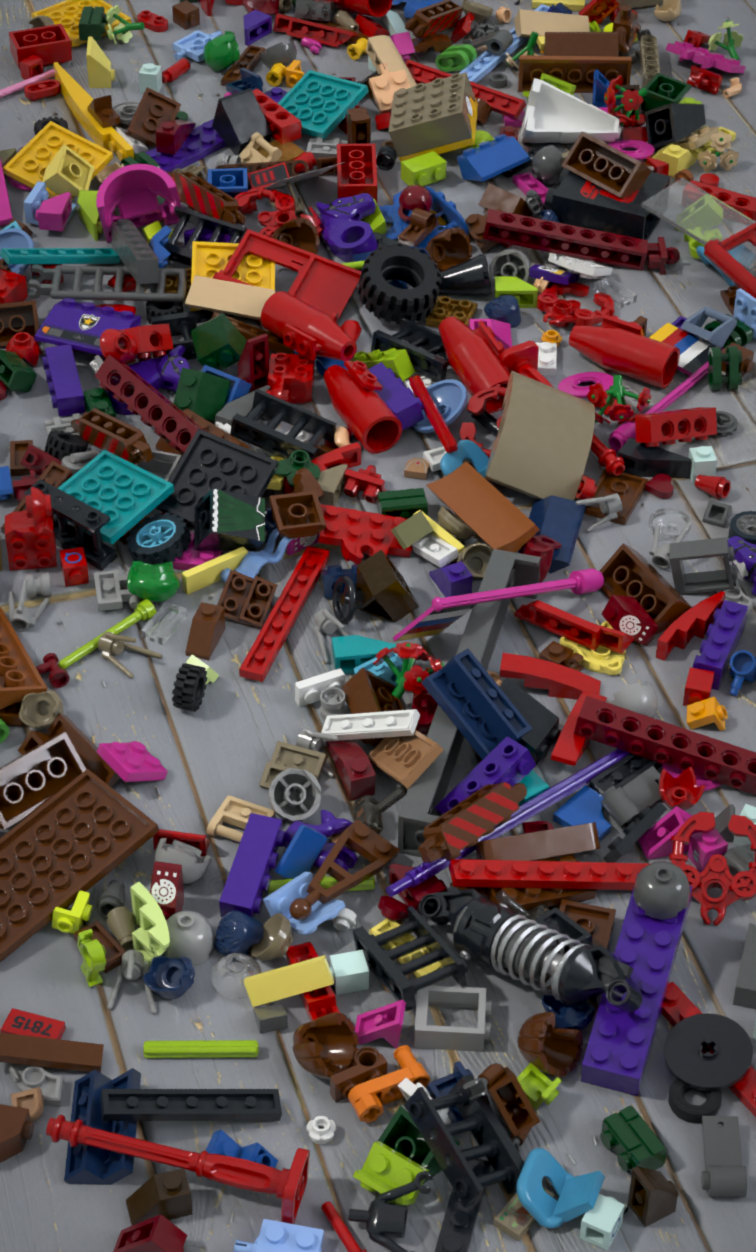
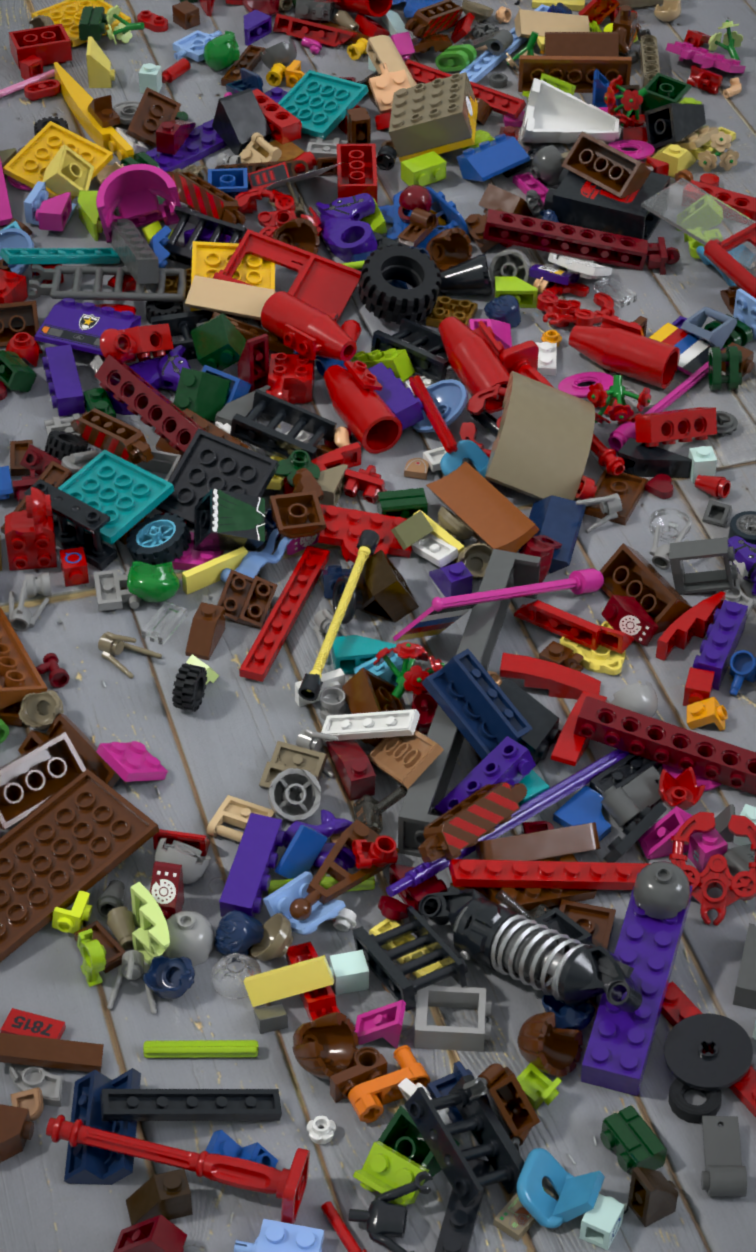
(144, 611): lime piece -> none
(312, 682): none -> light yellow hose
(375, 853): none -> red plate

